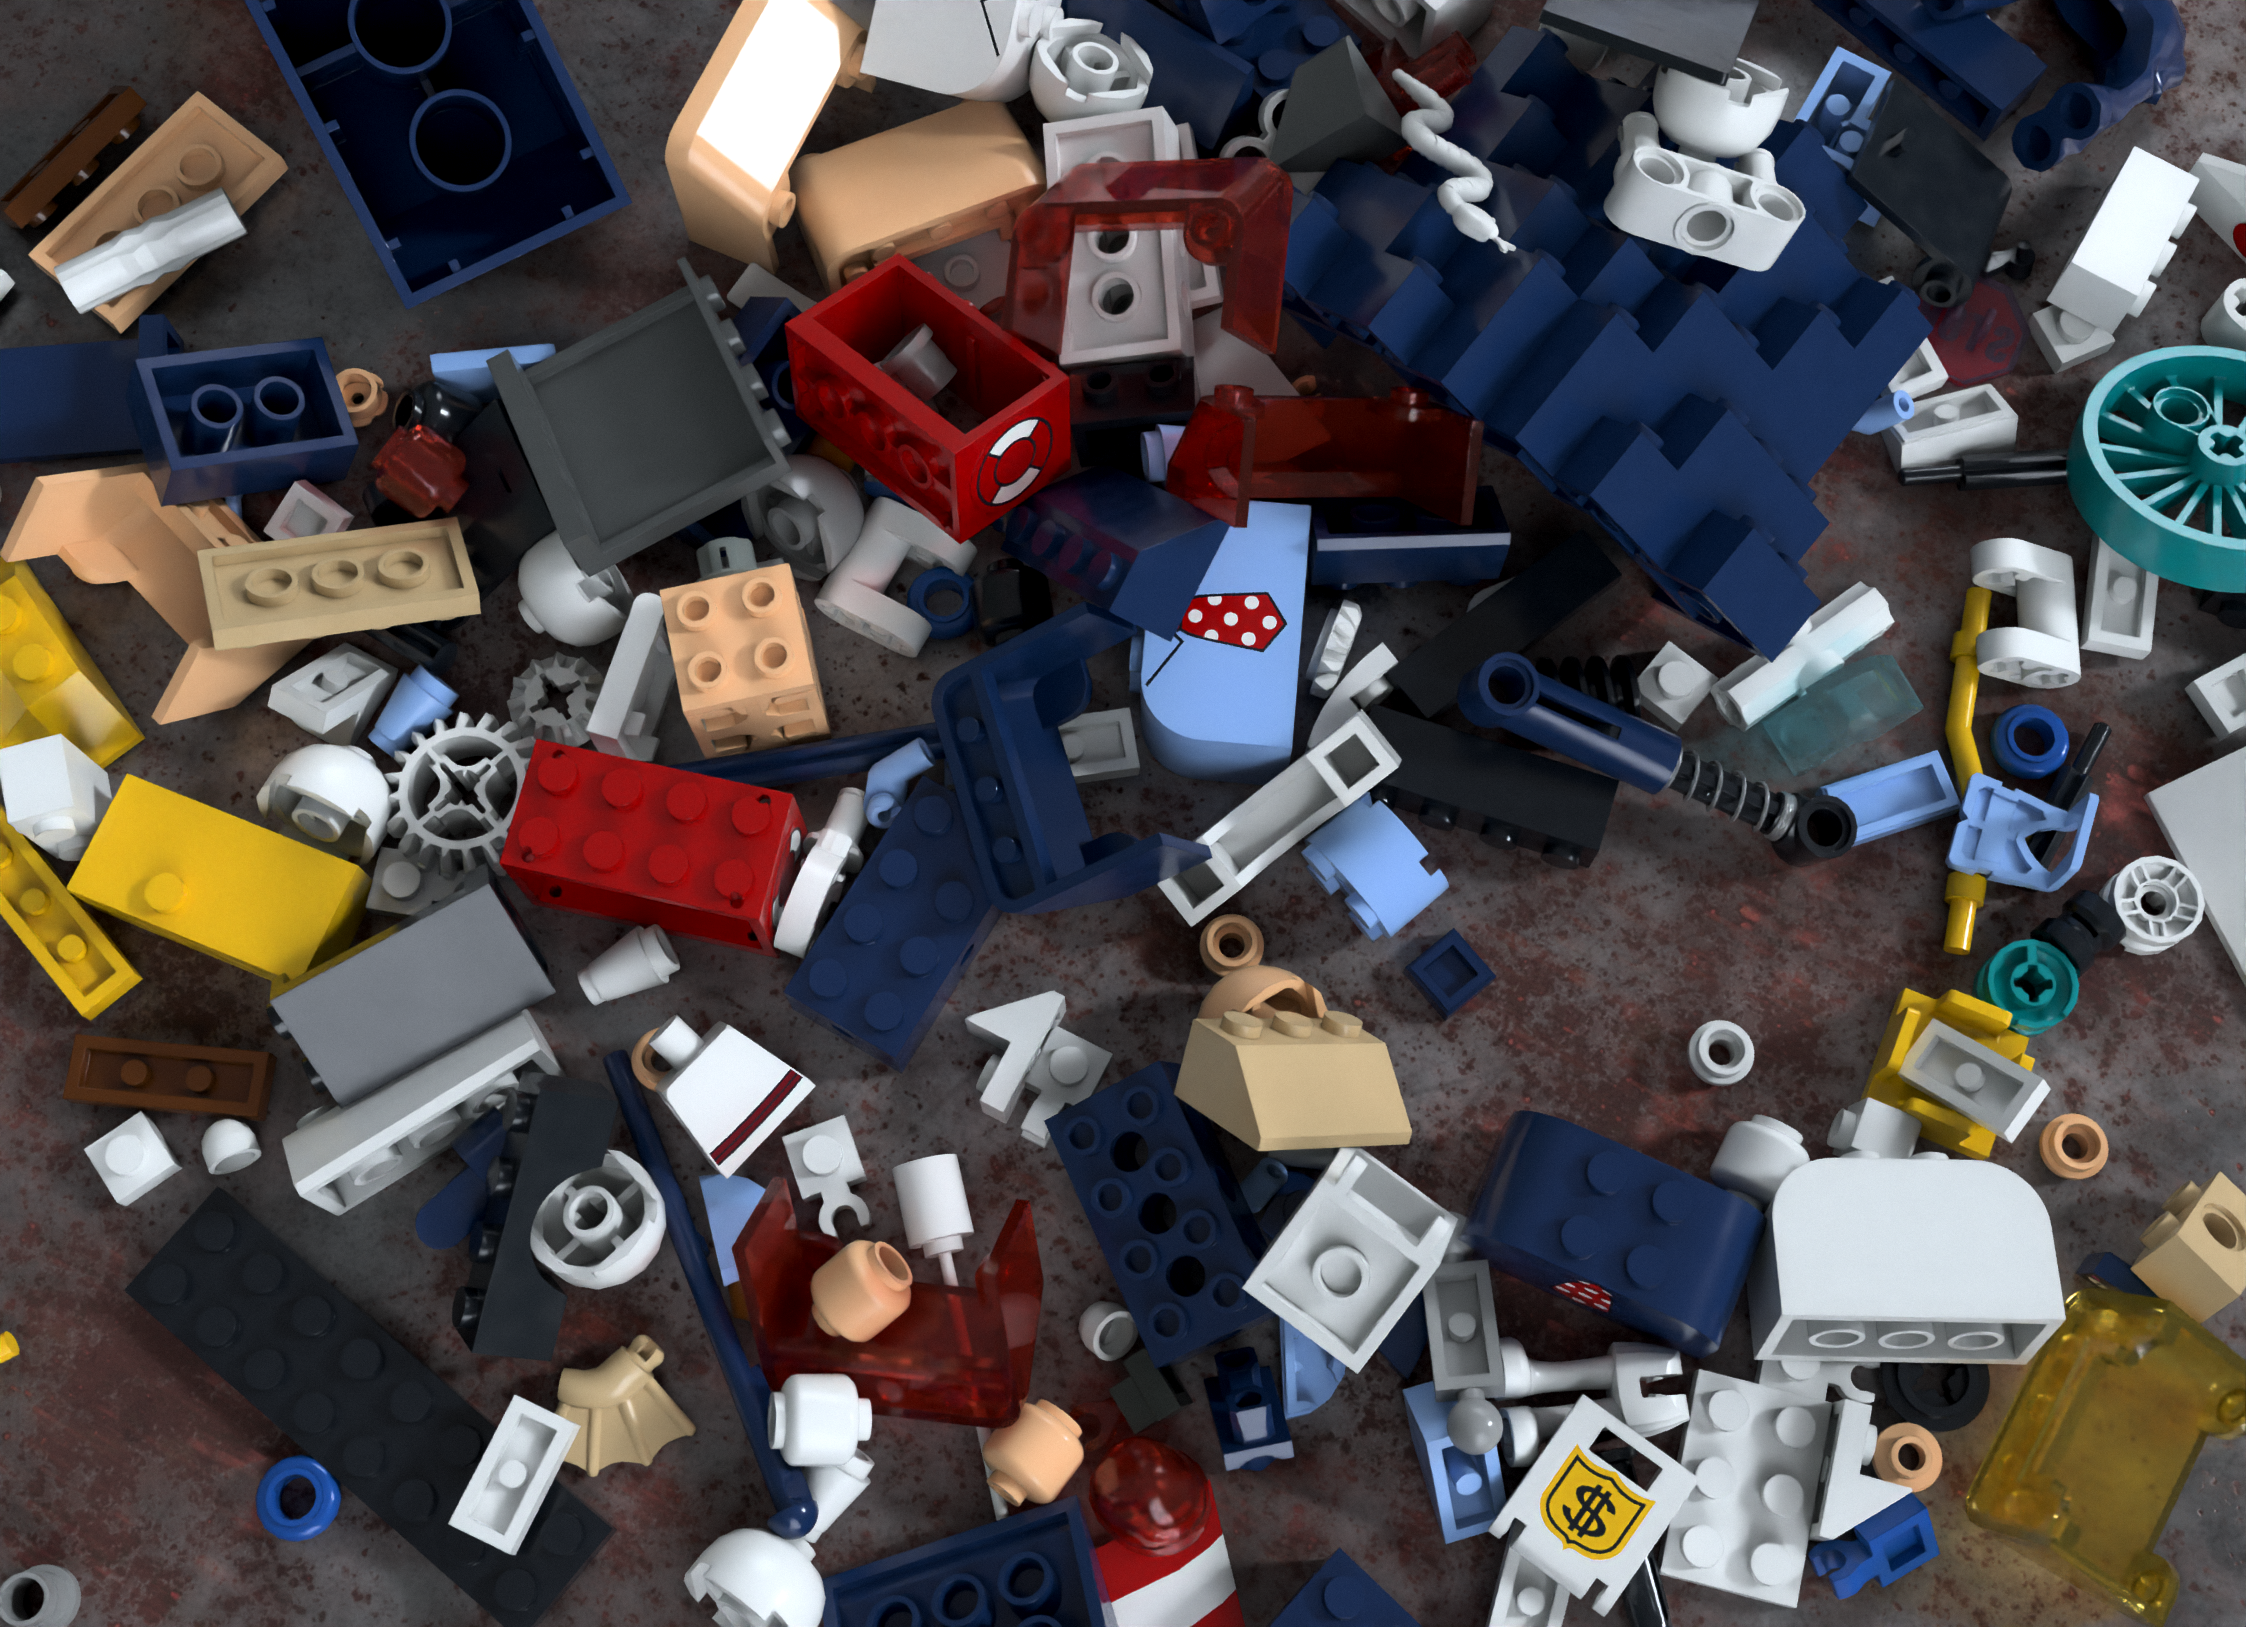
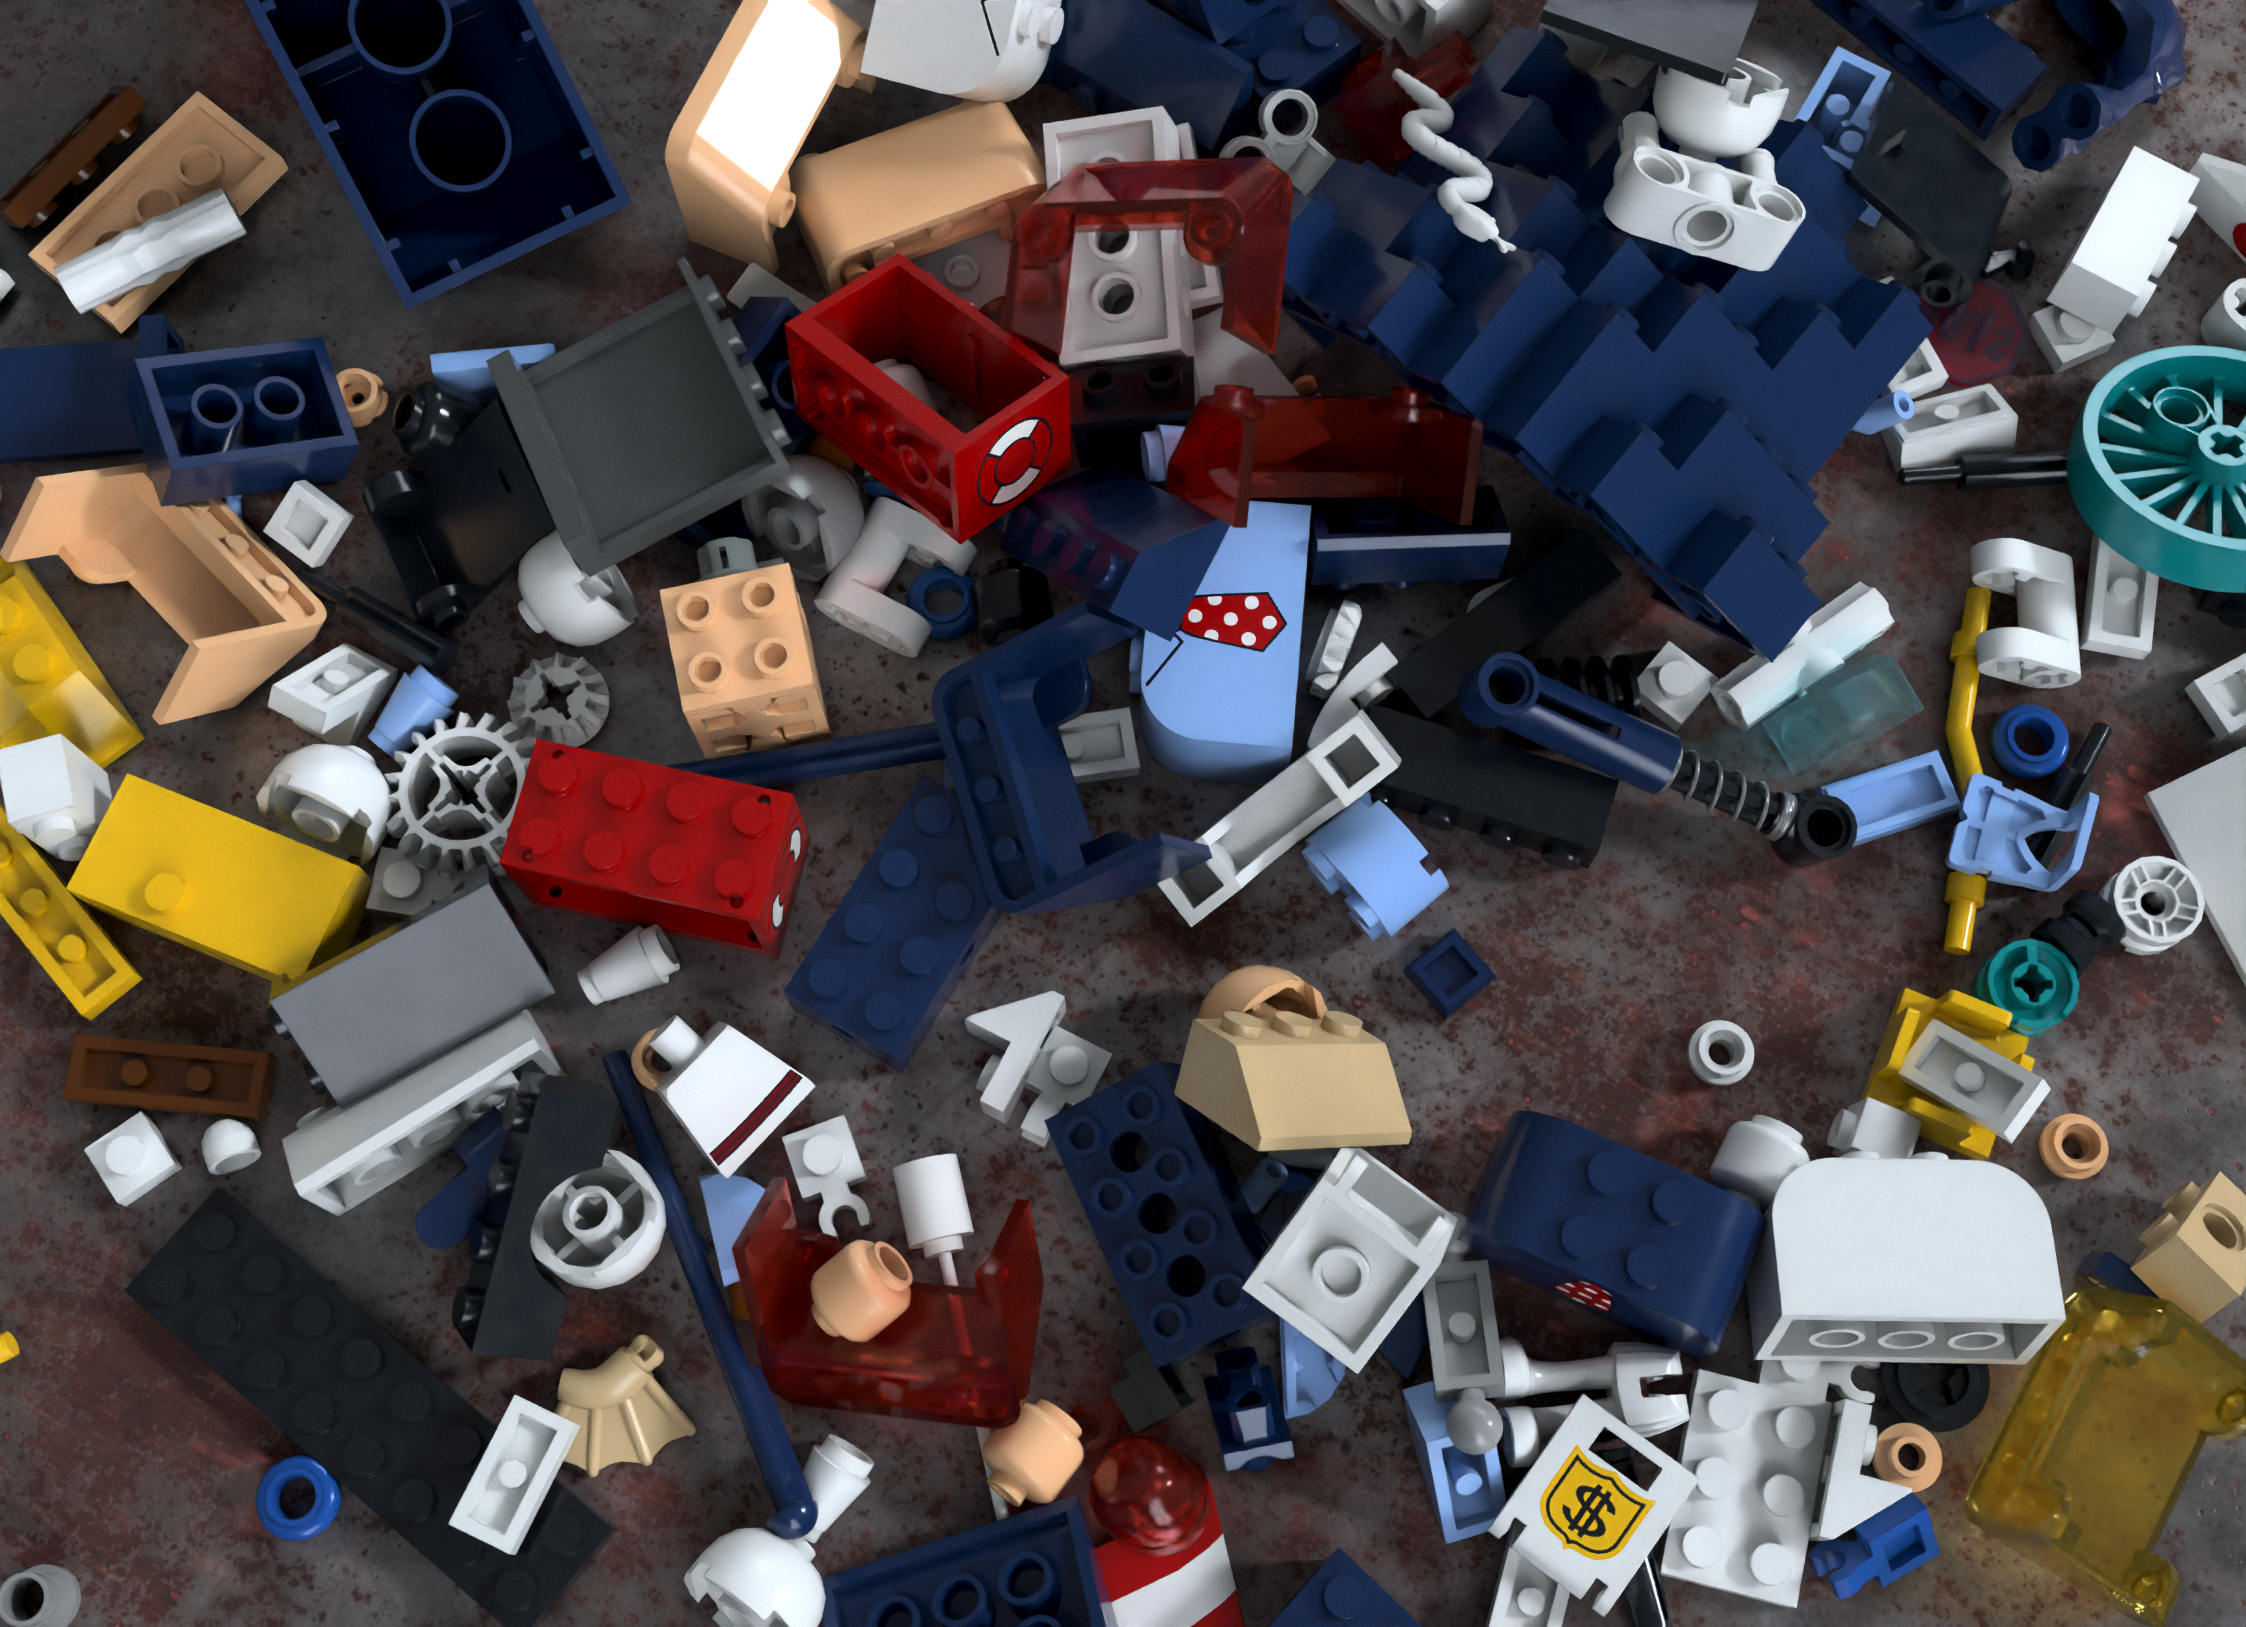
(337, 583): tan plate -> none
(420, 471): clear red head -> none
(635, 685): white container -> none
(818, 1420): white head -> none
(822, 873): white pin -> none
(889, 782): light blue arm -> none
(920, 363): light grey piece -> none
(1087, 72): white cylinder -> none
(1107, 1330): white hinge -> none
(1234, 927): light nougat plate -> none
(1334, 113): dark grey slope -> none

